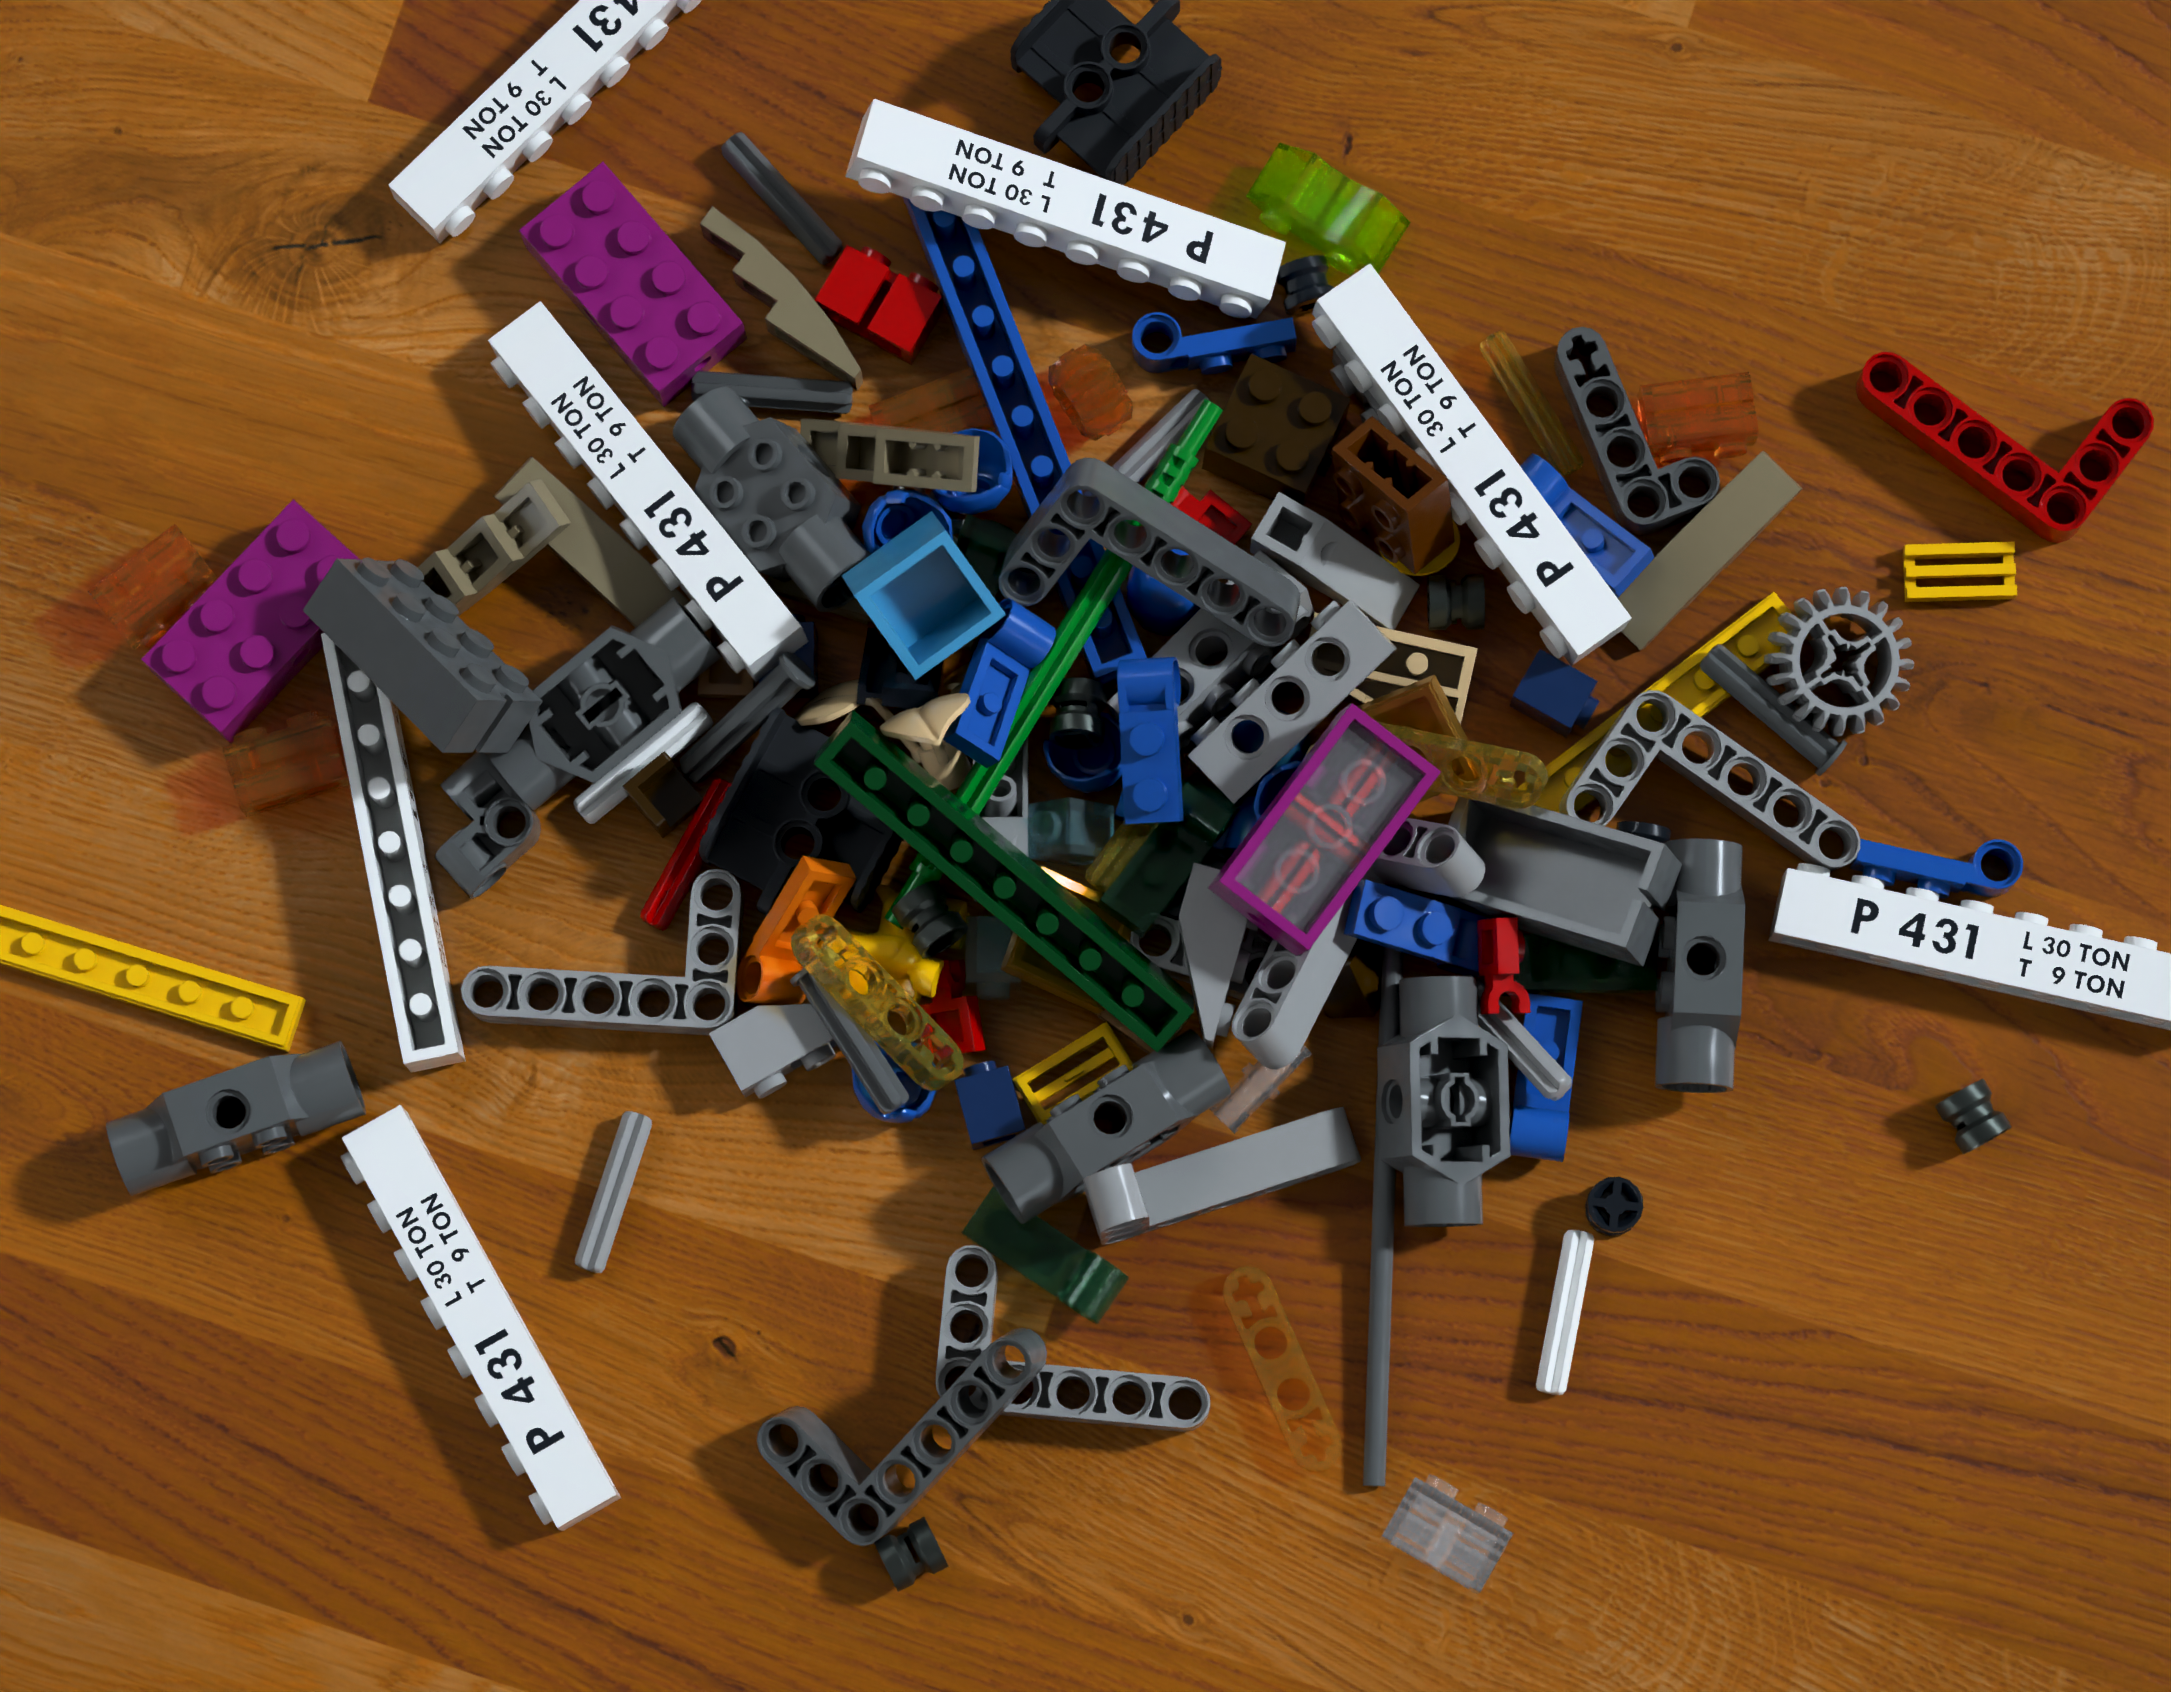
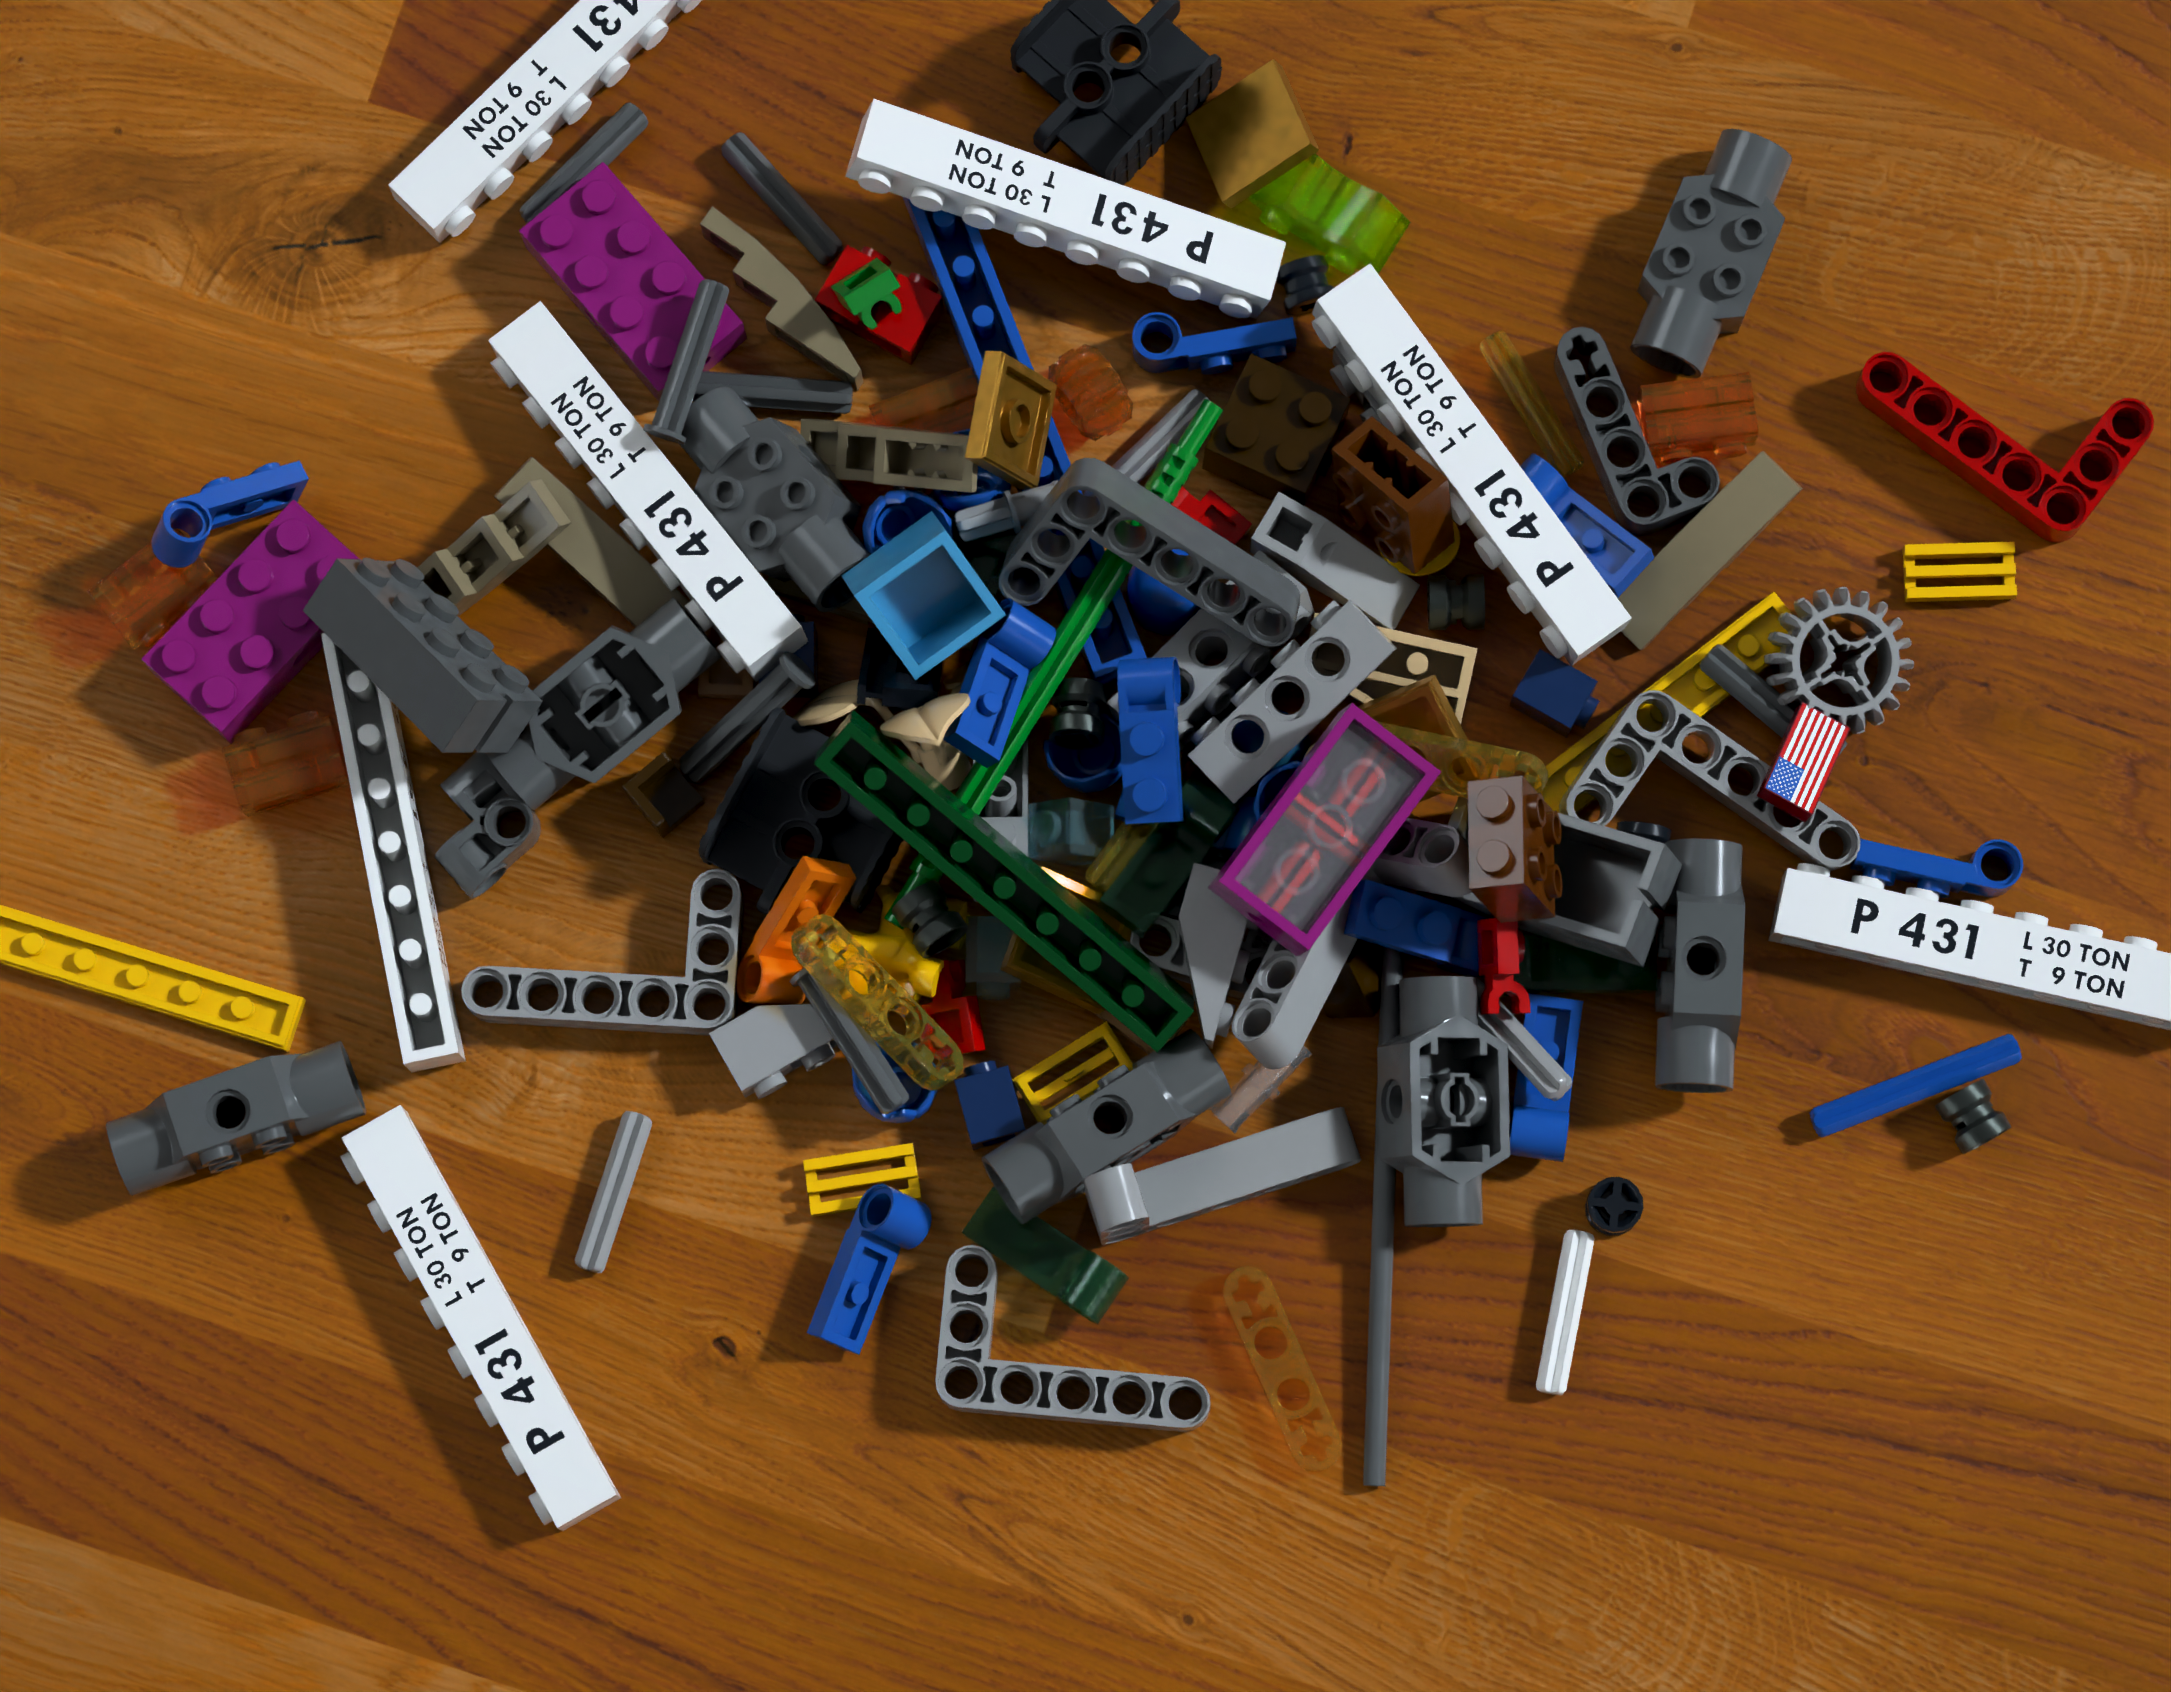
(221, 504): none -> blue plate
(601, 147): none -> dark grey axle
(672, 739): white axle -> none
(683, 864): red axle -> none
(689, 362): none -> dark grey axle
(815, 1186): none -> yellow tile
(864, 1262): none -> blue plate
(866, 287): none -> green tile
(899, 1559): pearl dark grey wheel -> none
(916, 1450): dark grey beam -> none
(1000, 514): none -> light grey axle
(1010, 420): none -> pearl gold tile
(1252, 134): none -> pearl gold tile
(1448, 1534): clear brick -> none
(1513, 849): none -> reddish brown brick
(1711, 253): none -> dark grey brick
(1803, 762): none -> tile
(1915, 1085): none -> blue axle

